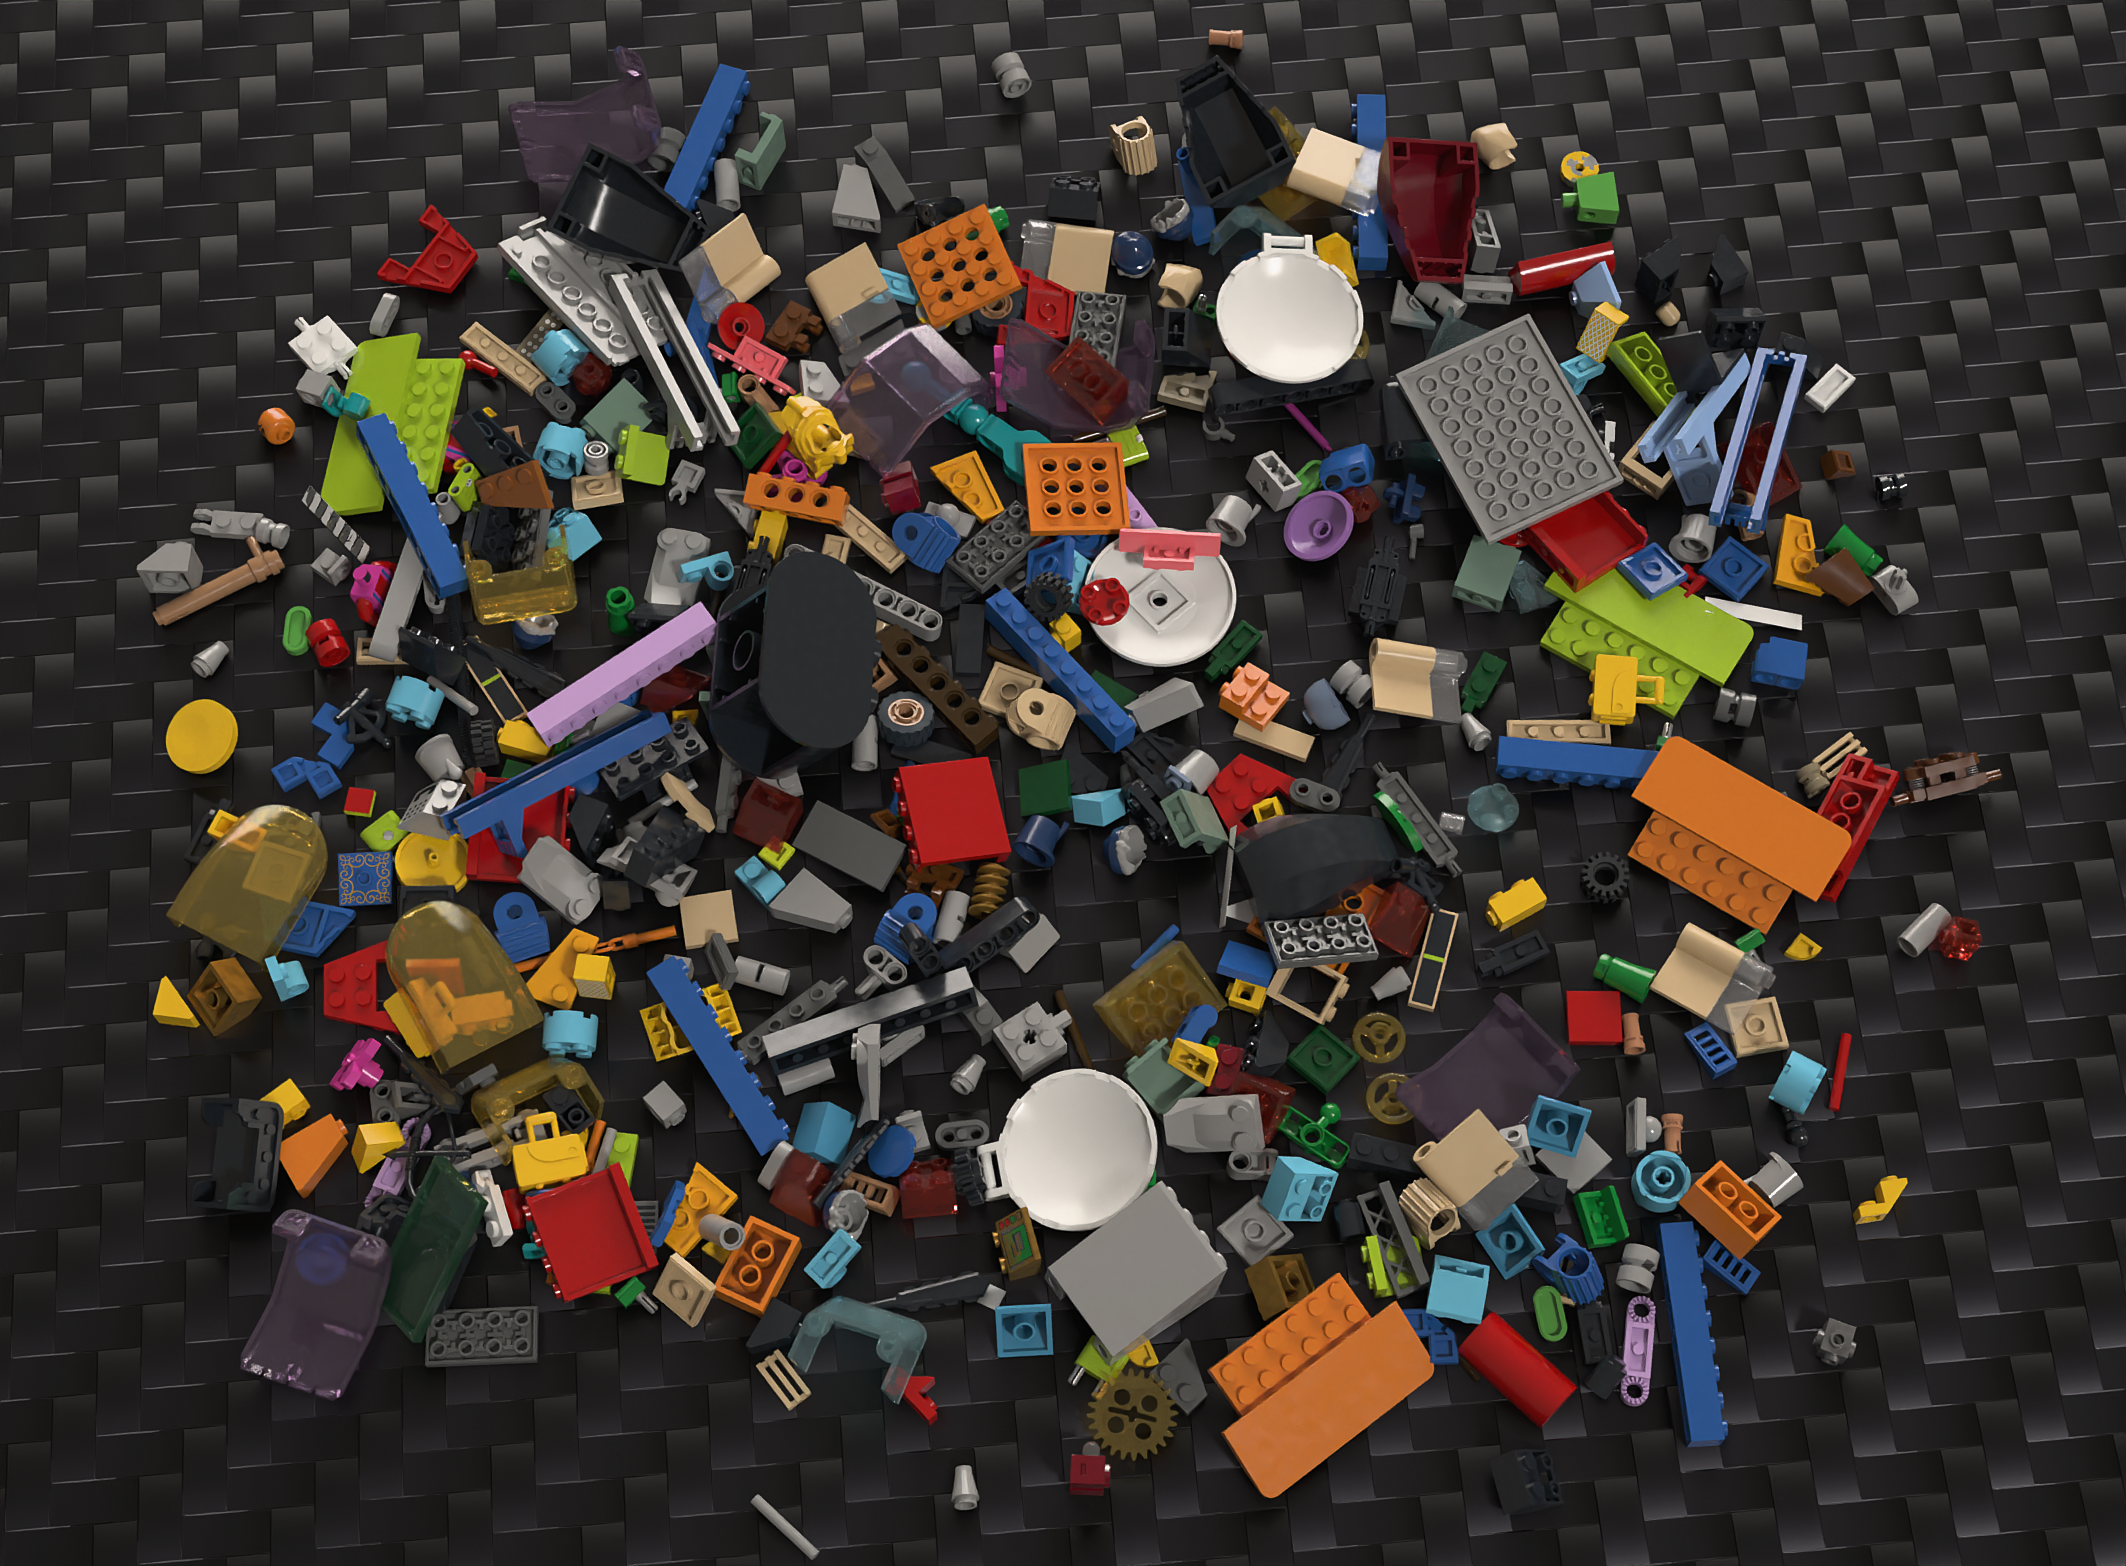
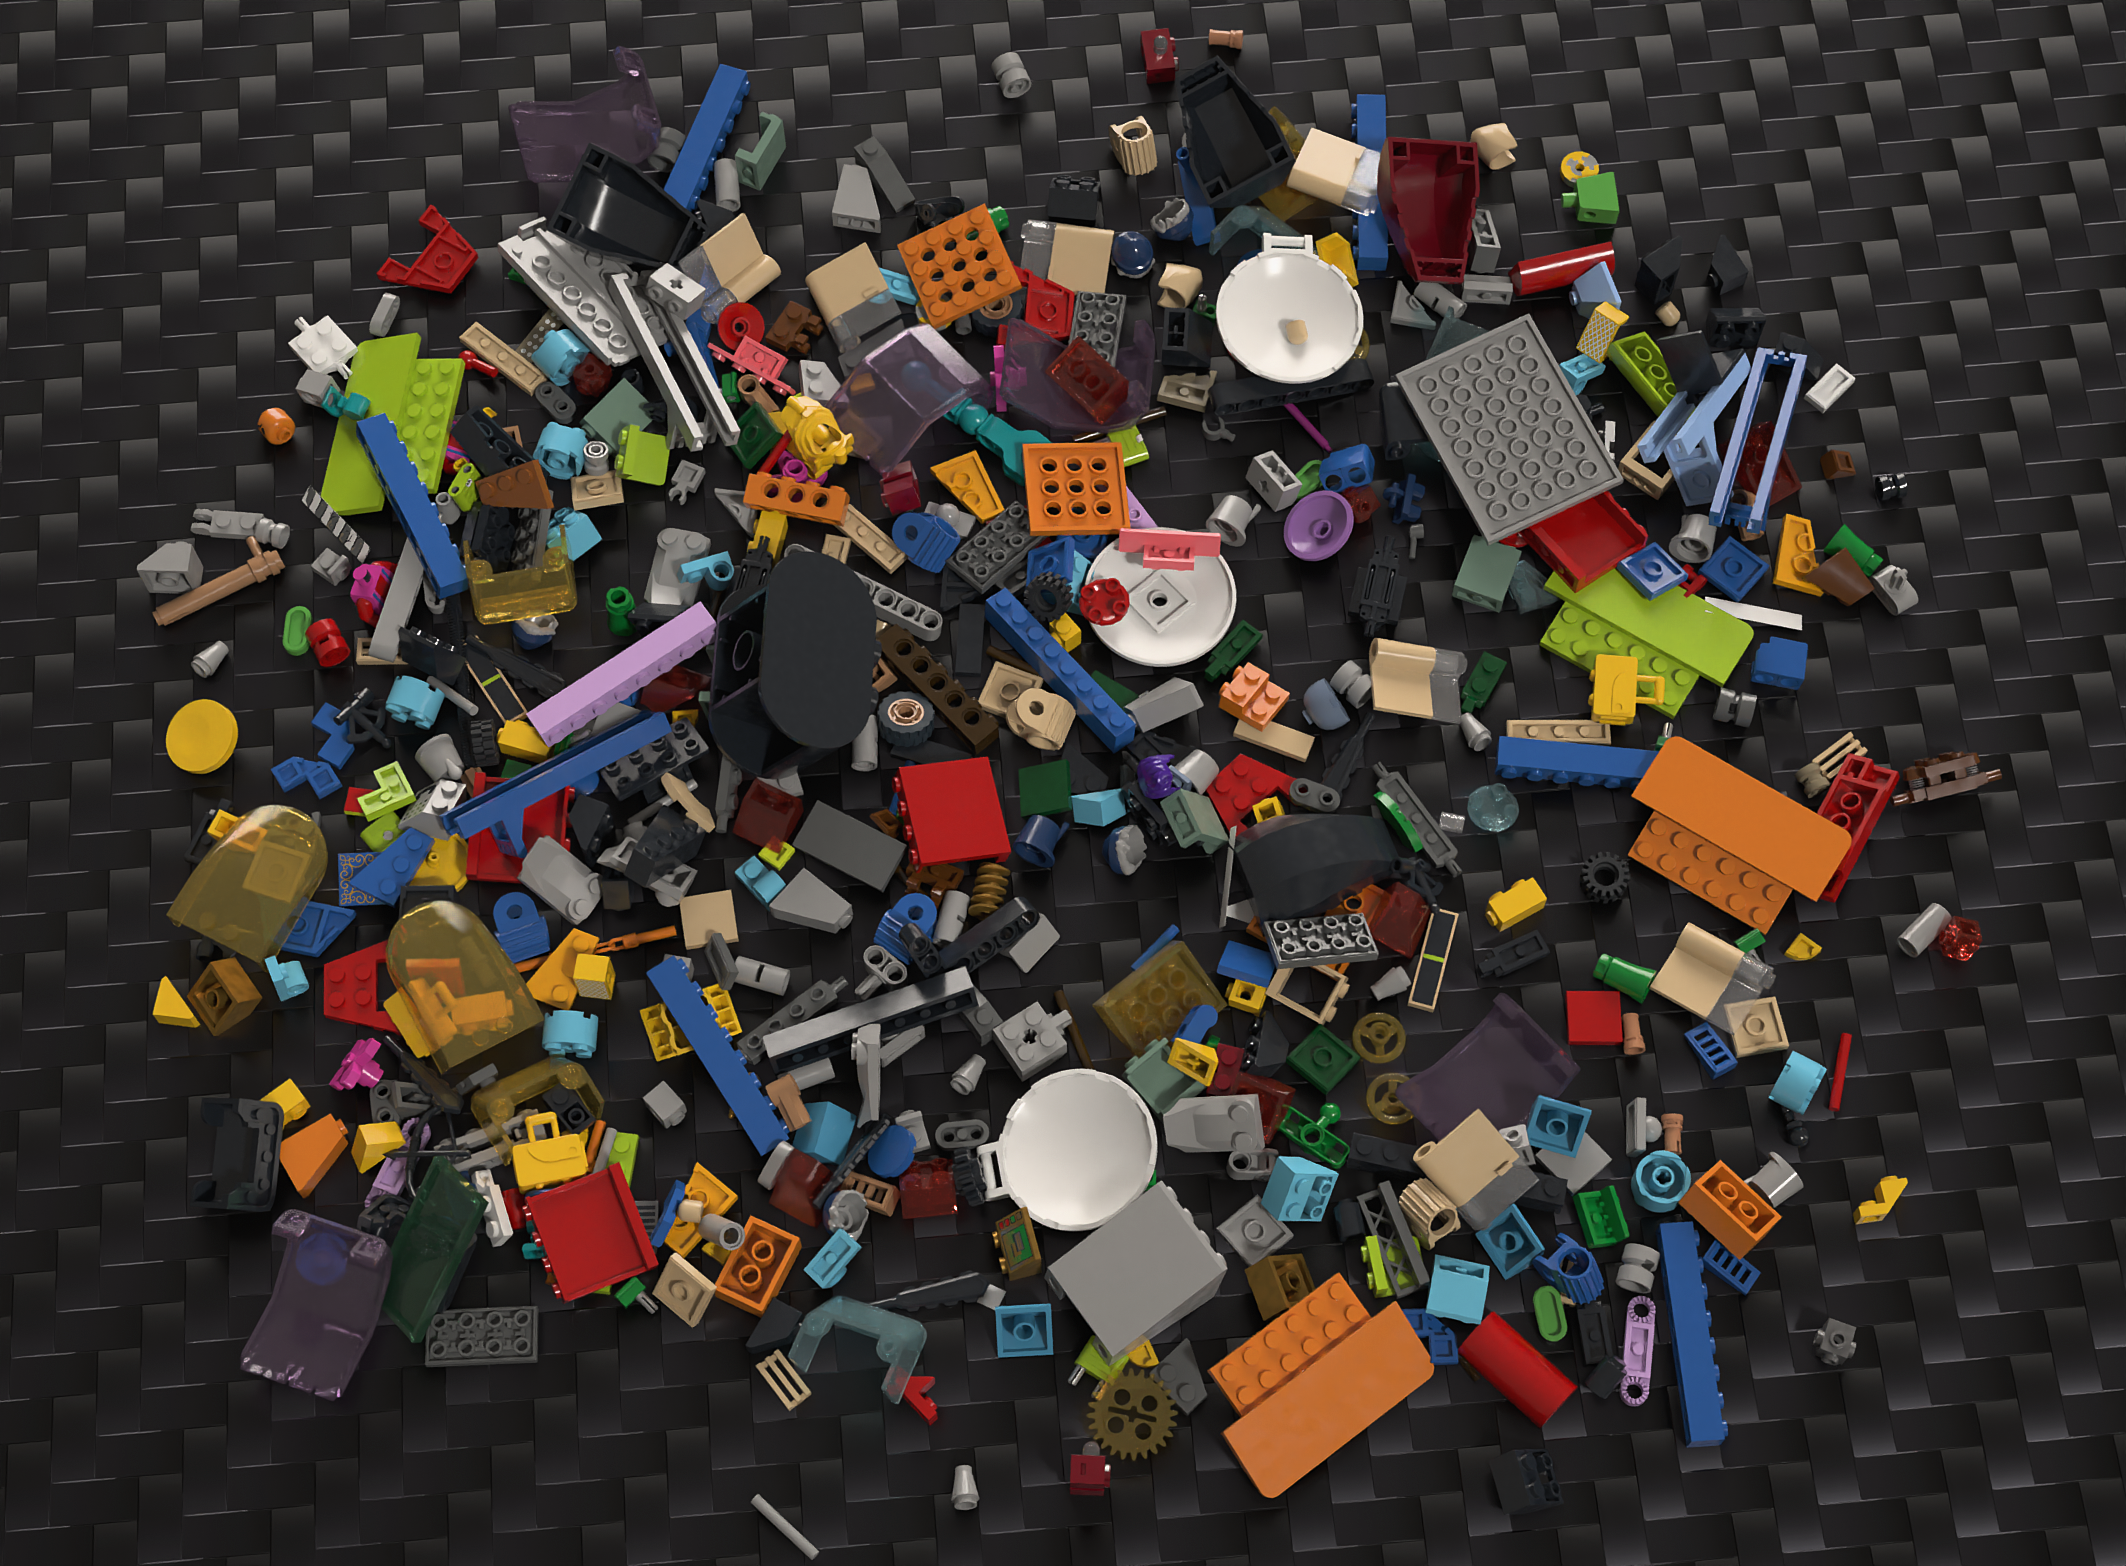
(392, 795): none -> lime plate
(394, 867): none -> blue wing
(675, 291): none -> light grey brick
(690, 1211): none -> tan piece
(785, 1095): none -> medium nougat piece
(1155, 776): none -> dark purple hair
(1158, 57): none -> dark red piece
(1297, 332): none -> tan piece

